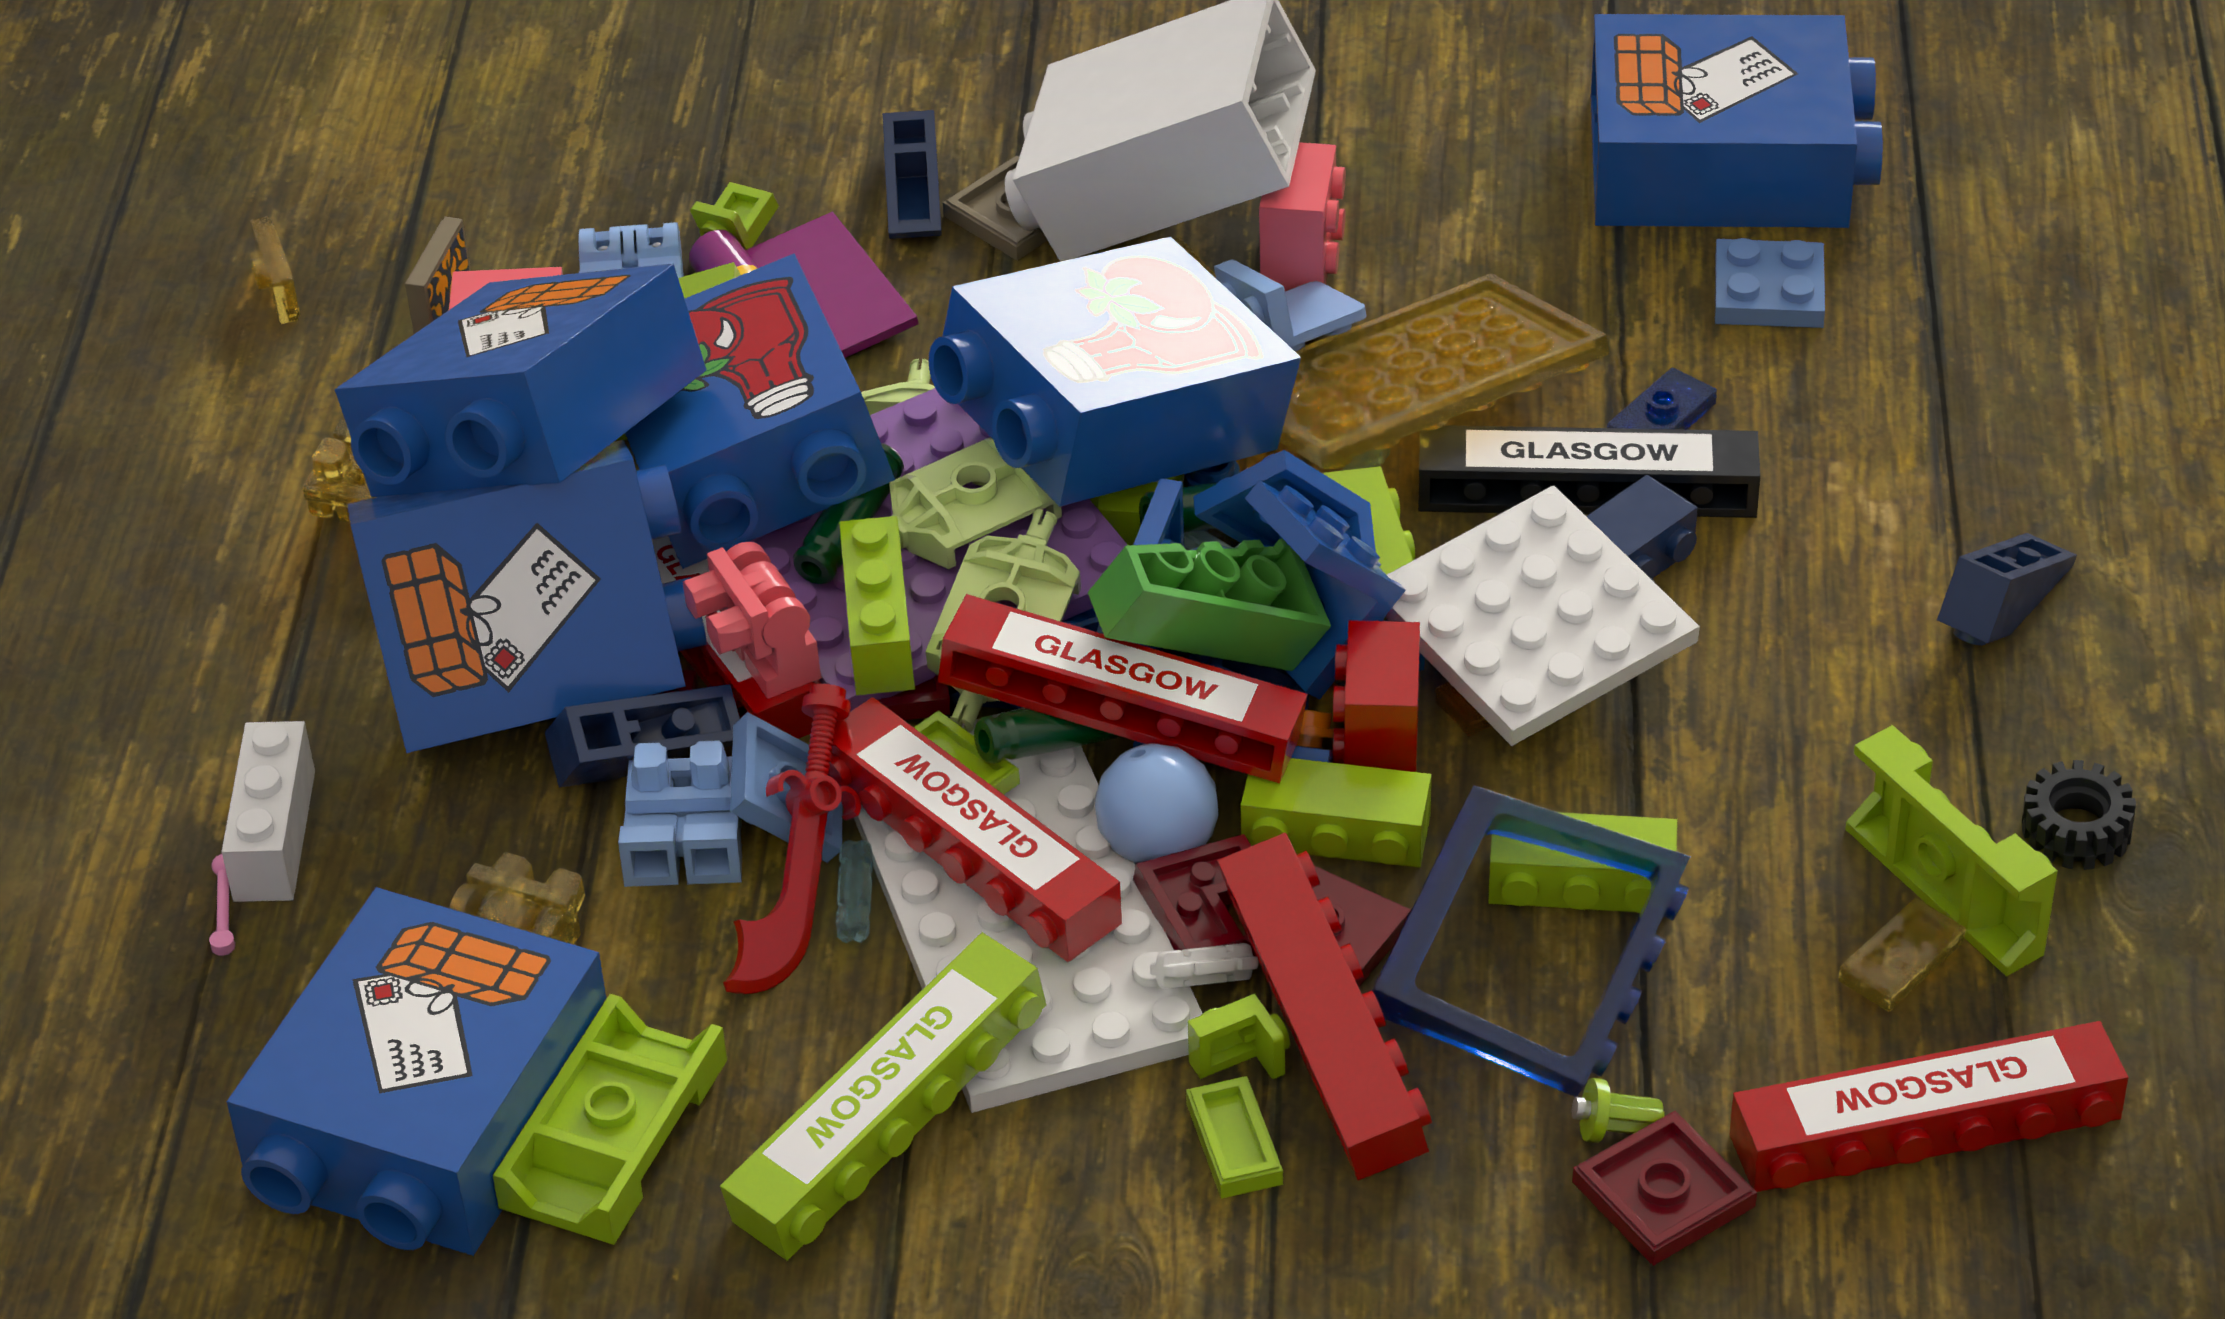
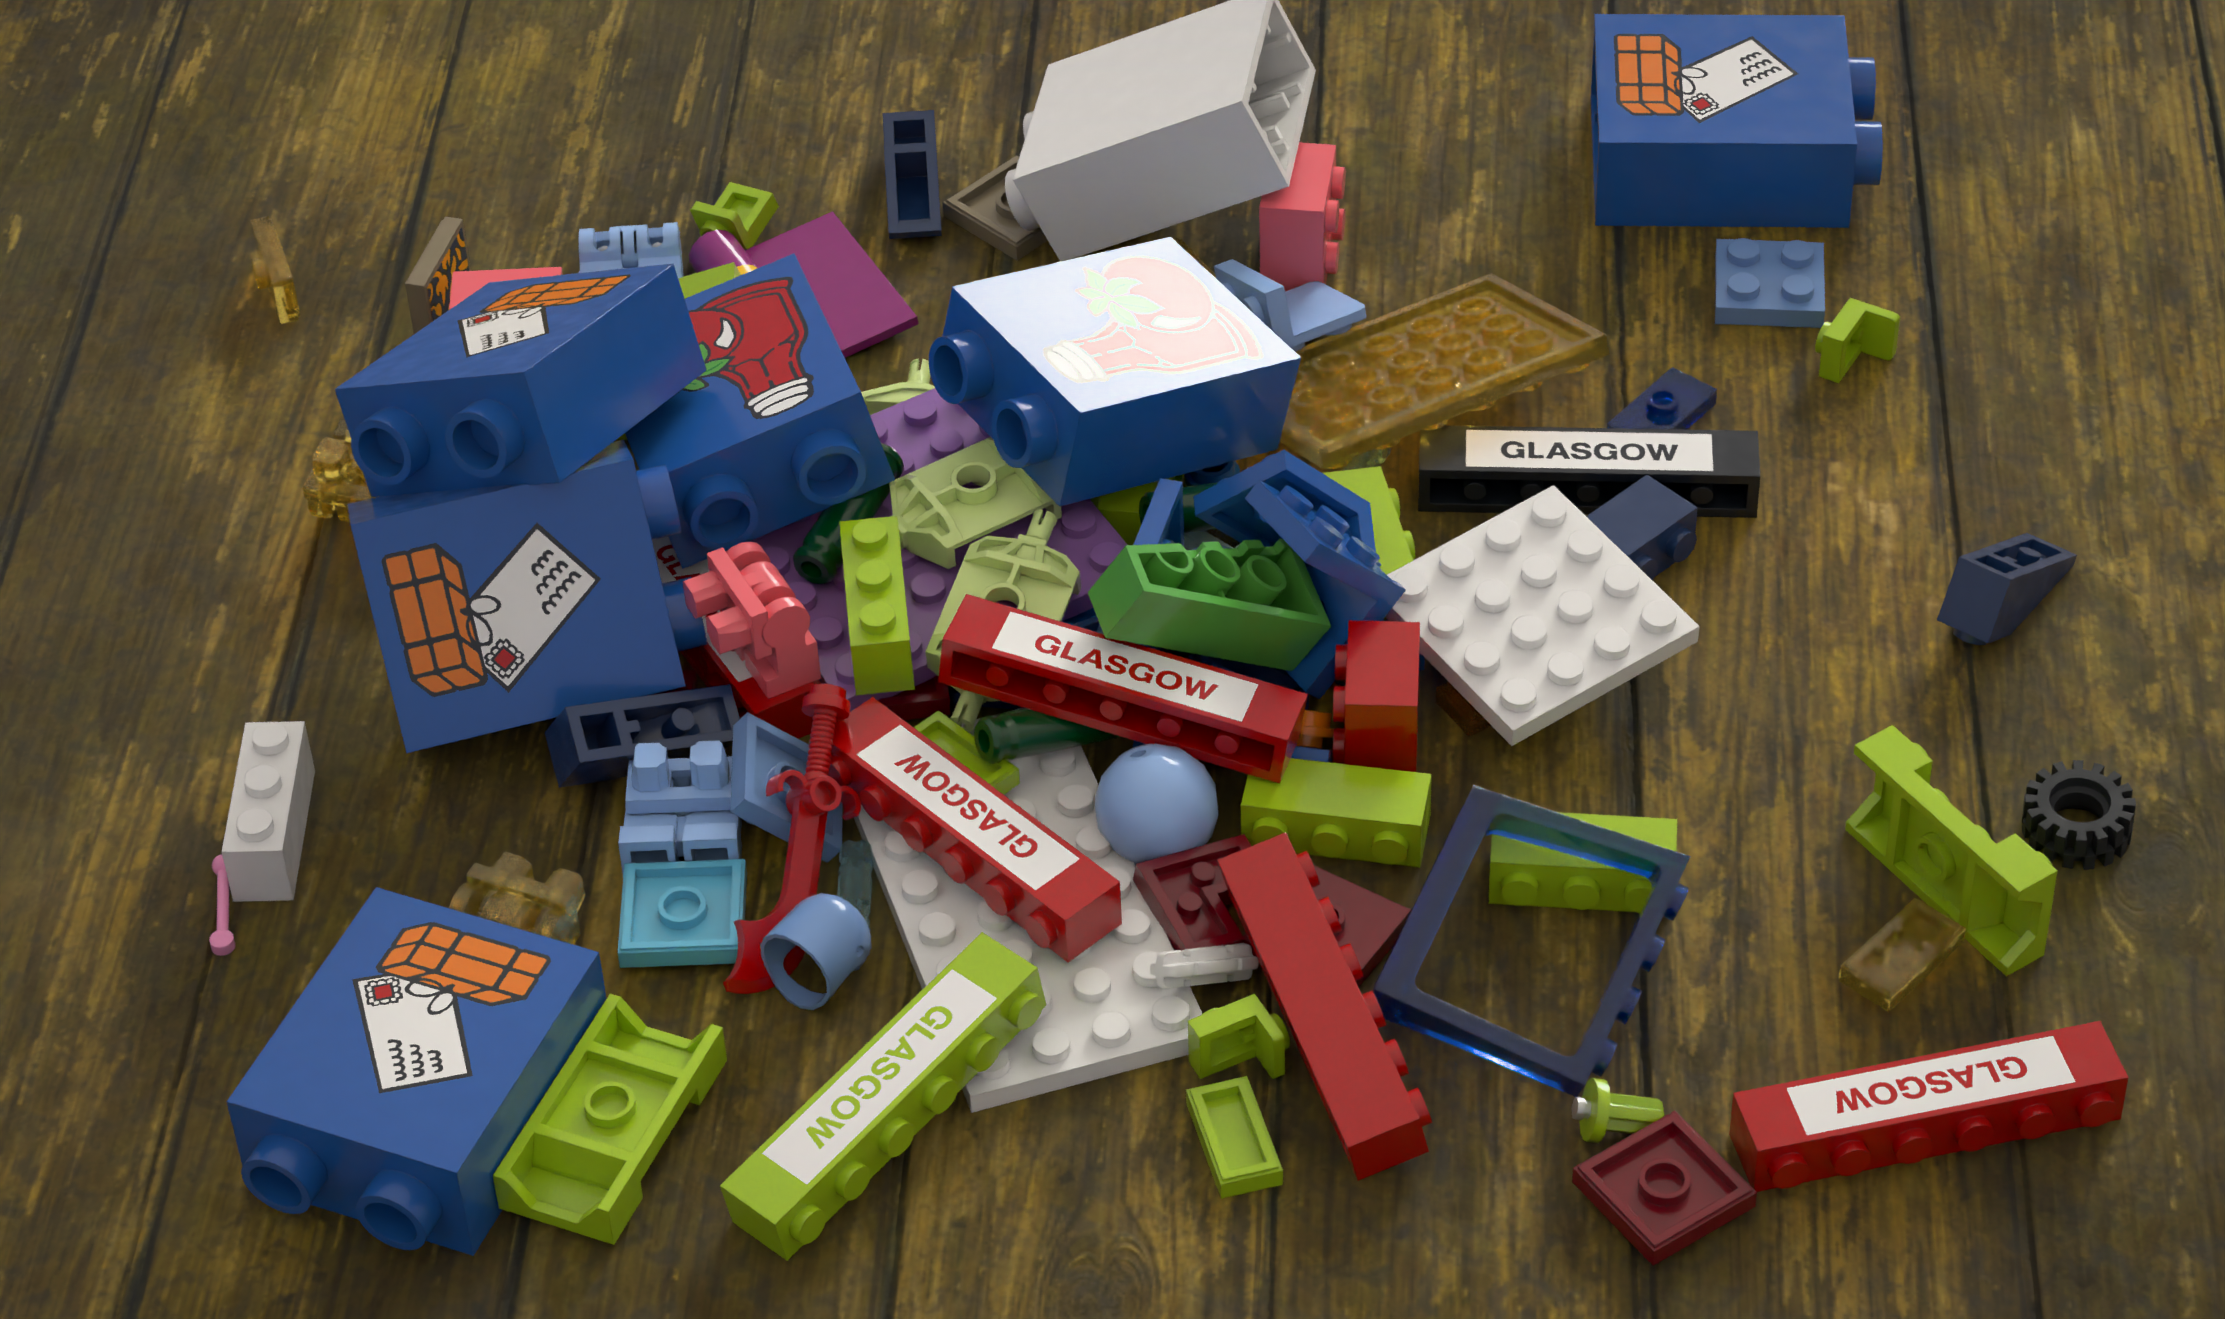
(681, 912): none -> medium azure plate
(828, 932): none -> medium blue helmet
(1856, 330): none -> lime bracket

